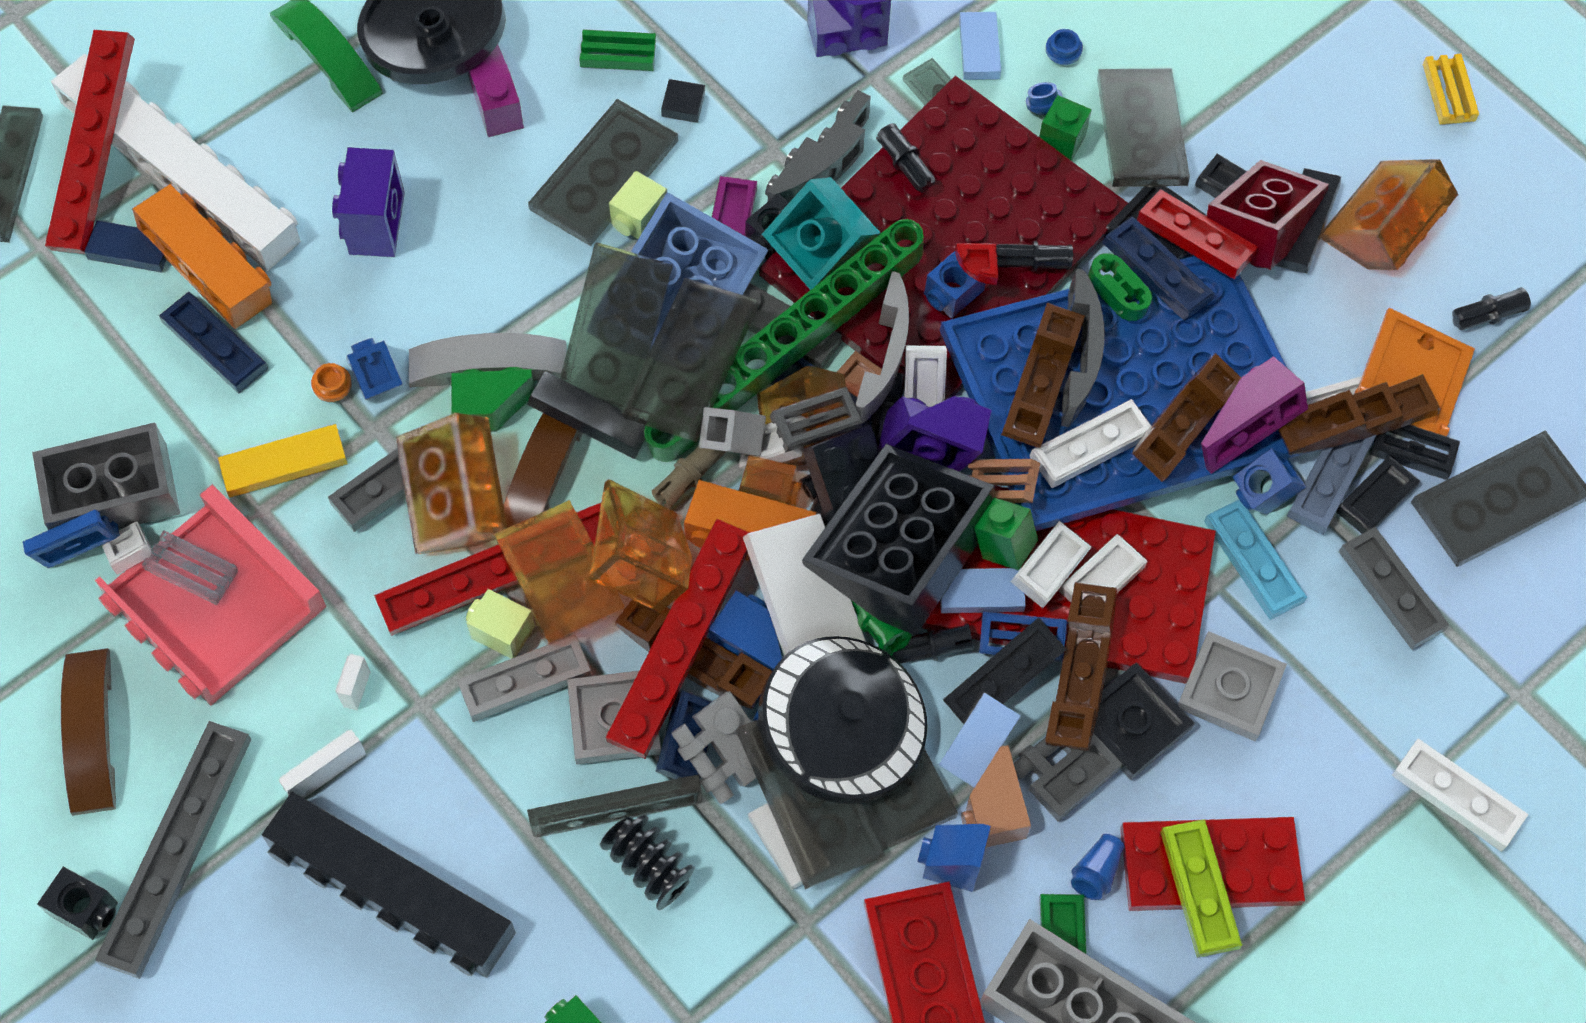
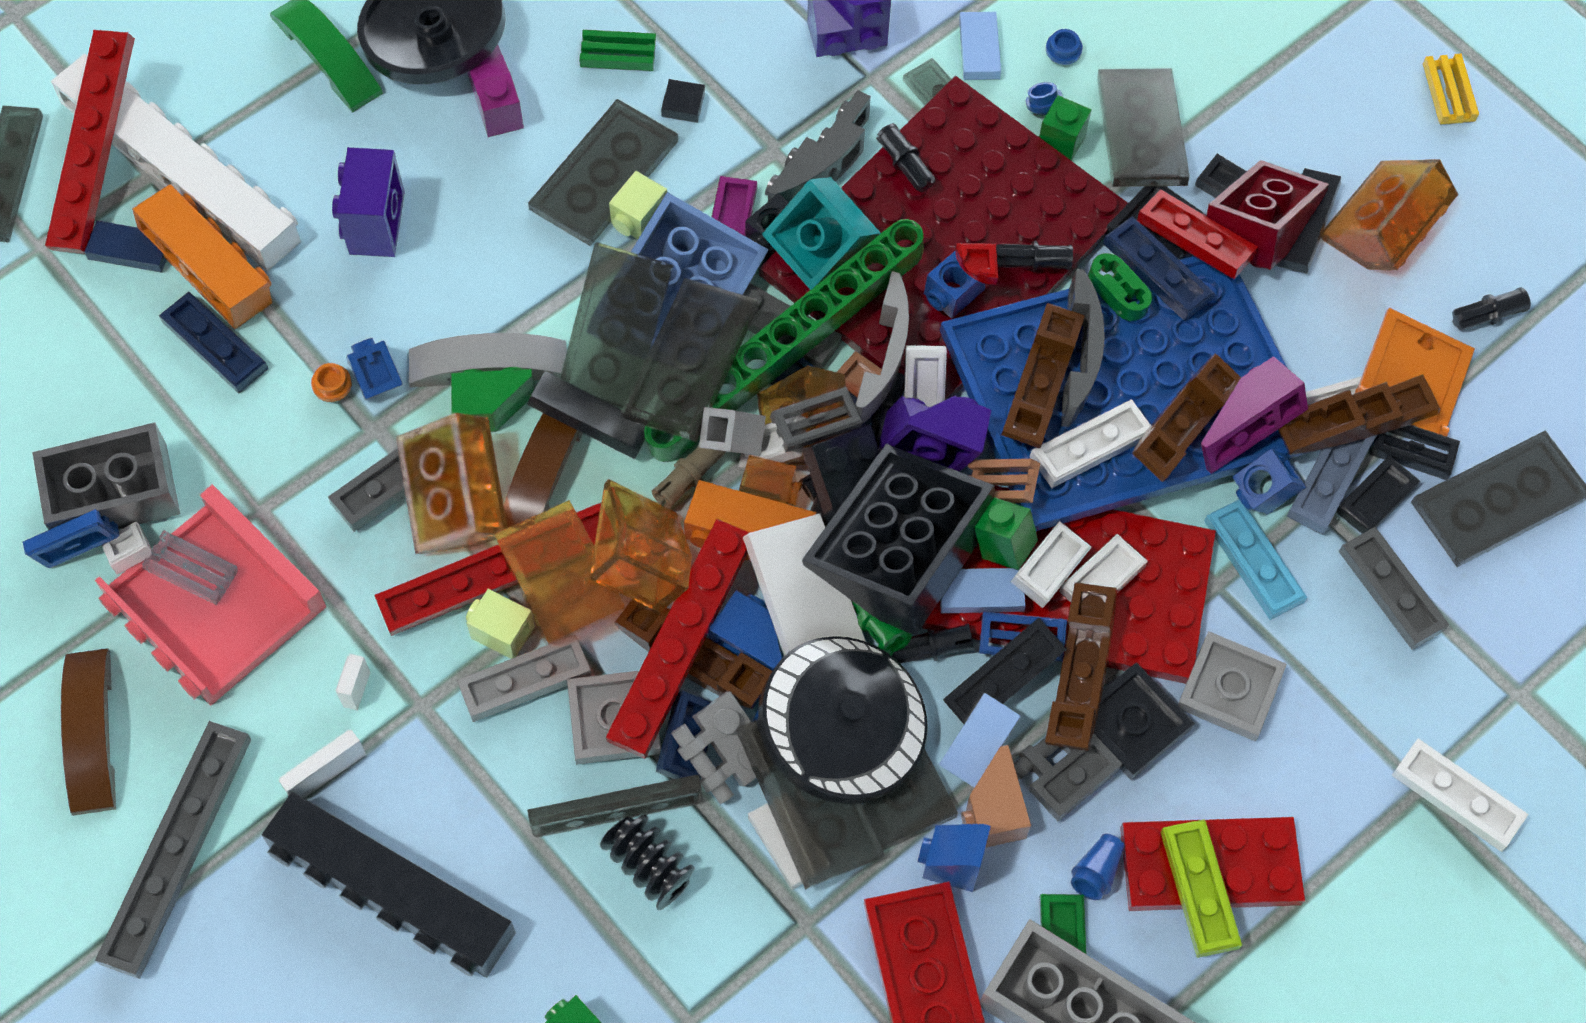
(66, 891): black brick -> none
(282, 460): yellow tile -> none

